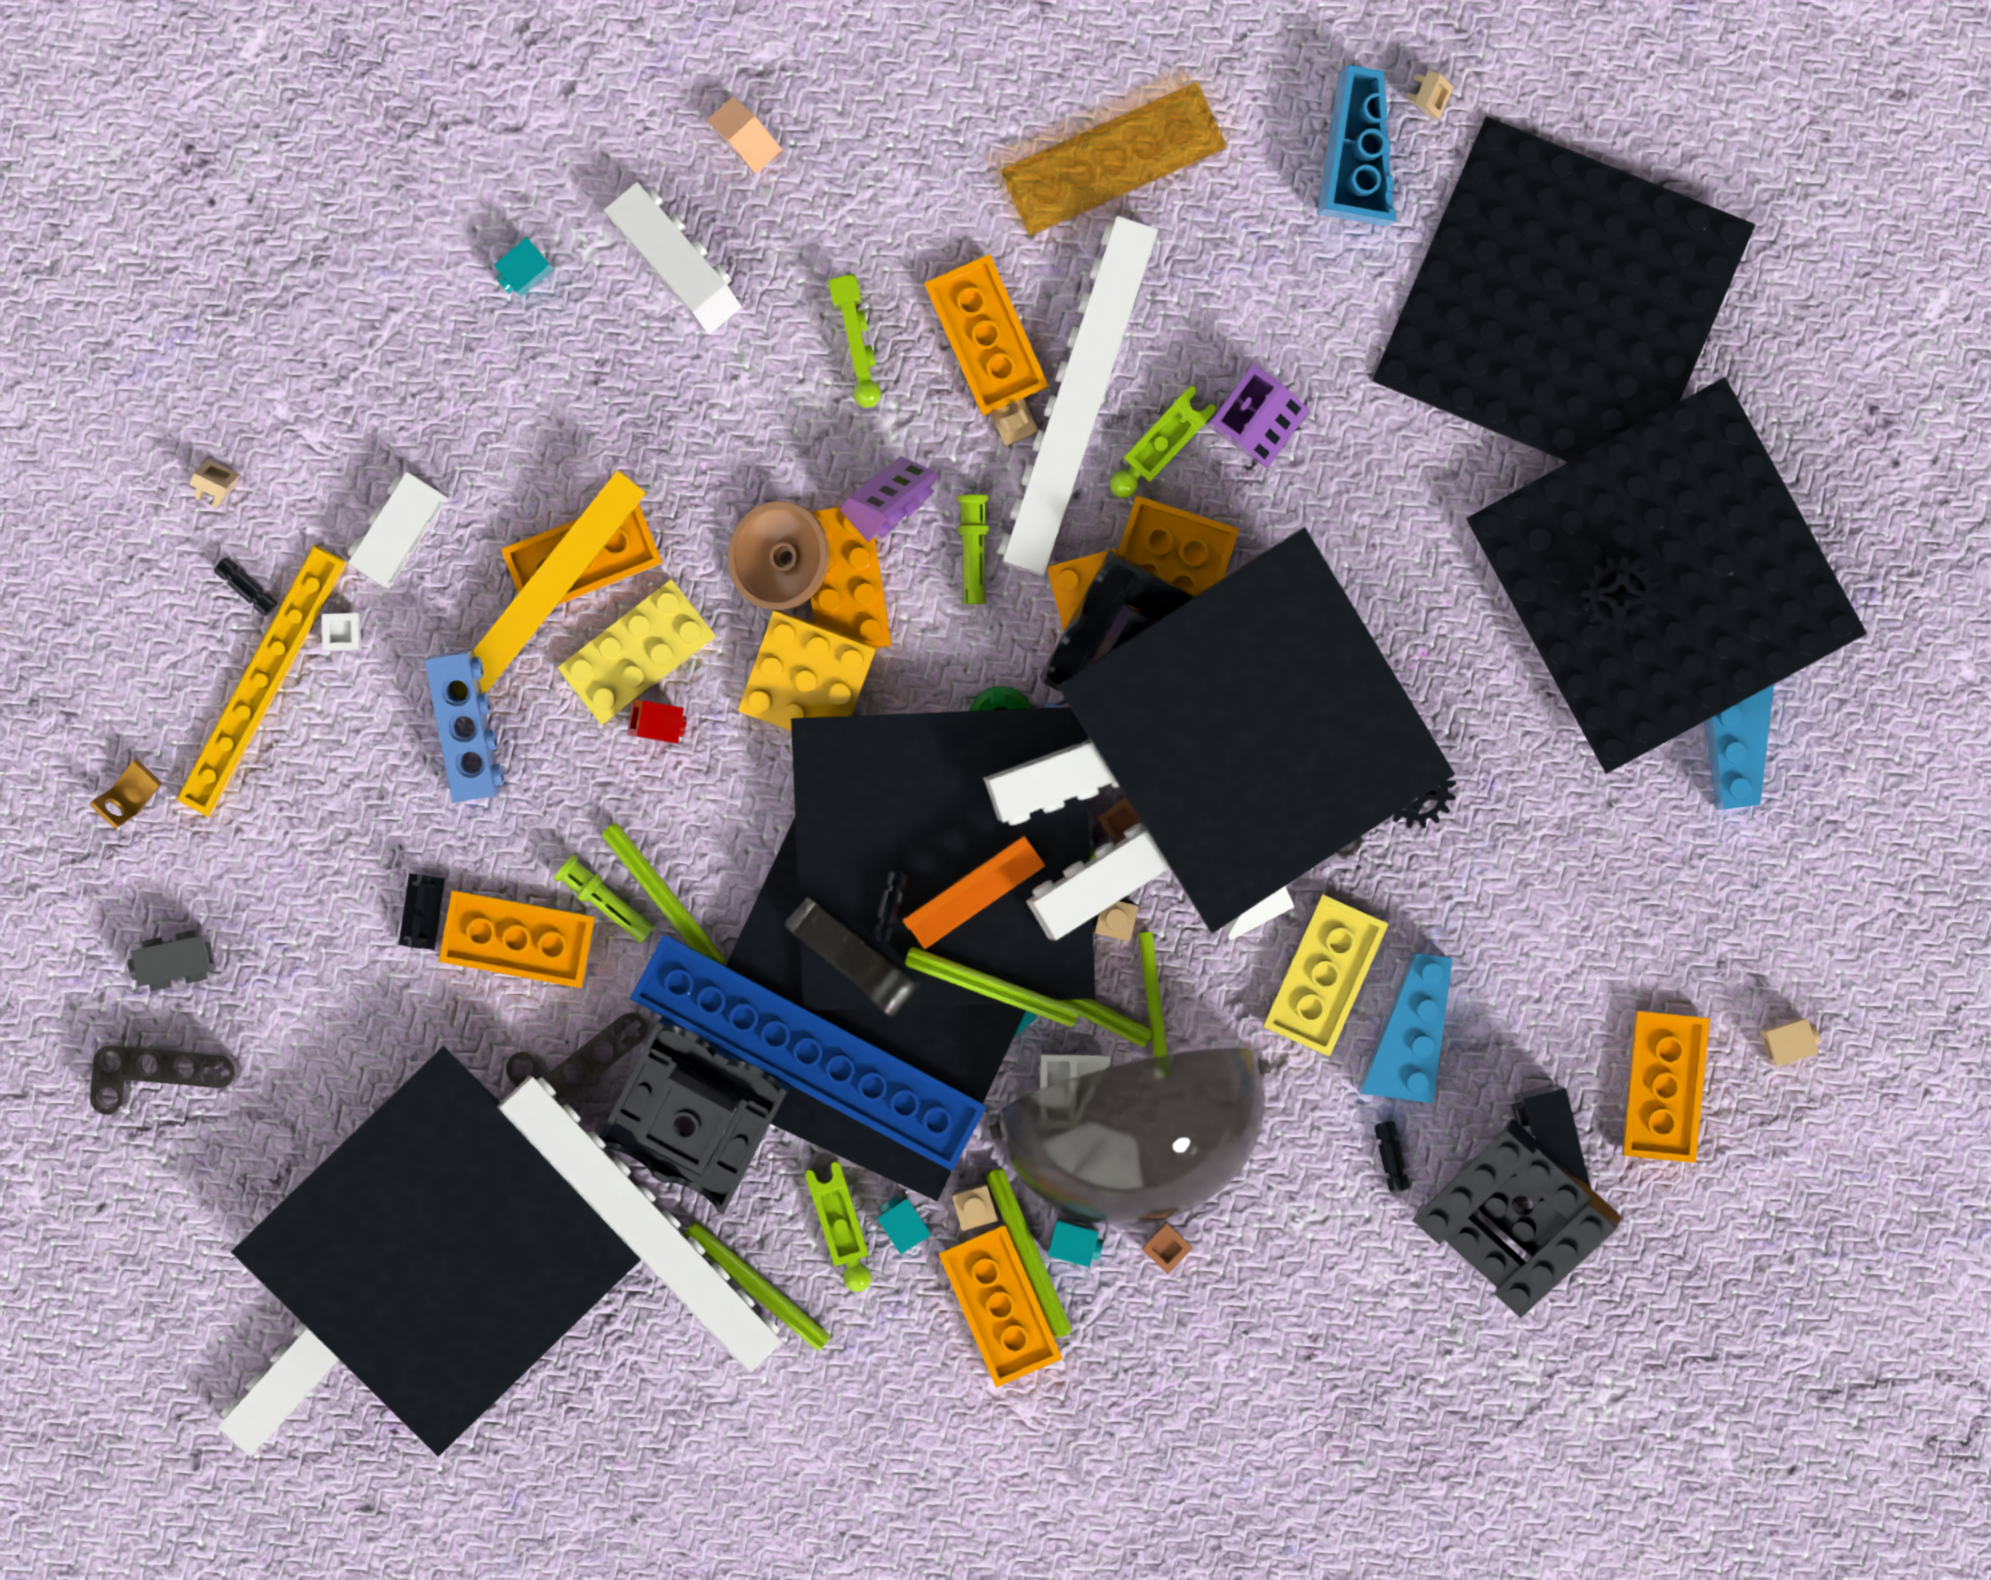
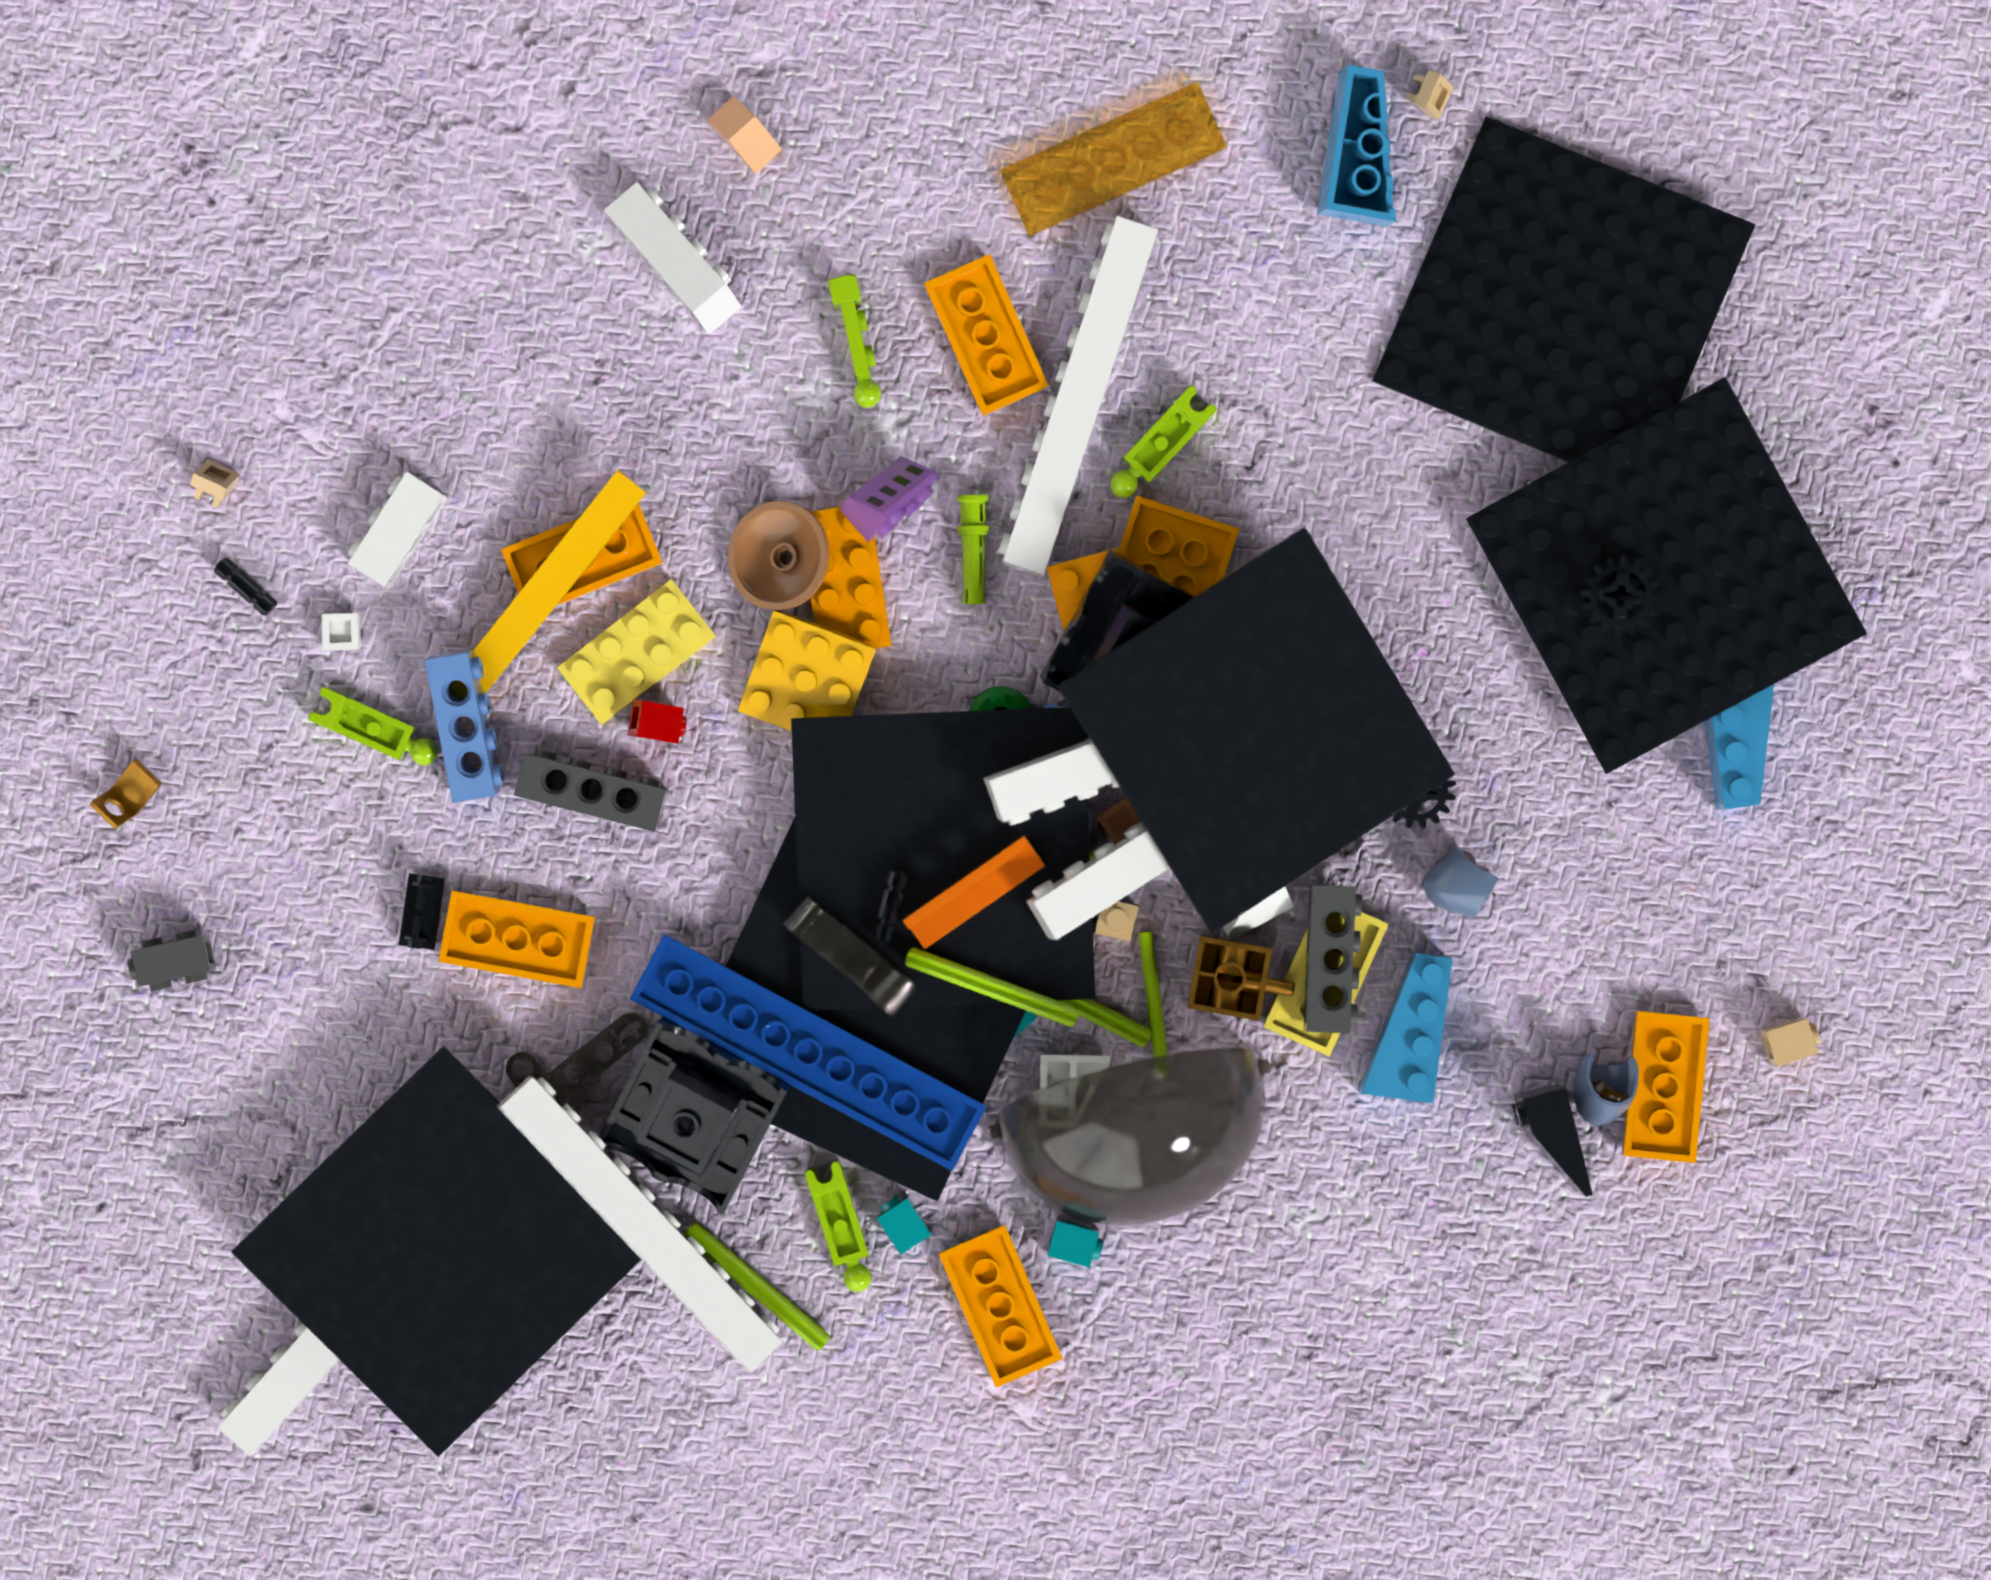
(166, 1071): clear smoke beam -> none
(261, 681): yellow tile -> none
(374, 729): none -> lime plate
(522, 268): teal brick -> none
(534, 785): none -> dark grey brick
(590, 888): lime pin -> none
(660, 892): lime axle -> none
(974, 1206): tan brick -> none
(1014, 422): tan tile -> none
(1028, 1252): lime axle -> none
(1167, 1248): nougat plate -> none
(1233, 978): none -> pearl gold piece
(1259, 416): medium lavender slope -> none
(1343, 1015): none -> dark grey brick
(1392, 1156): black axle -> none
(1458, 883): none -> sand blue piece
(1555, 1234): black piece -> none
(1604, 1090): none -> sand blue piece

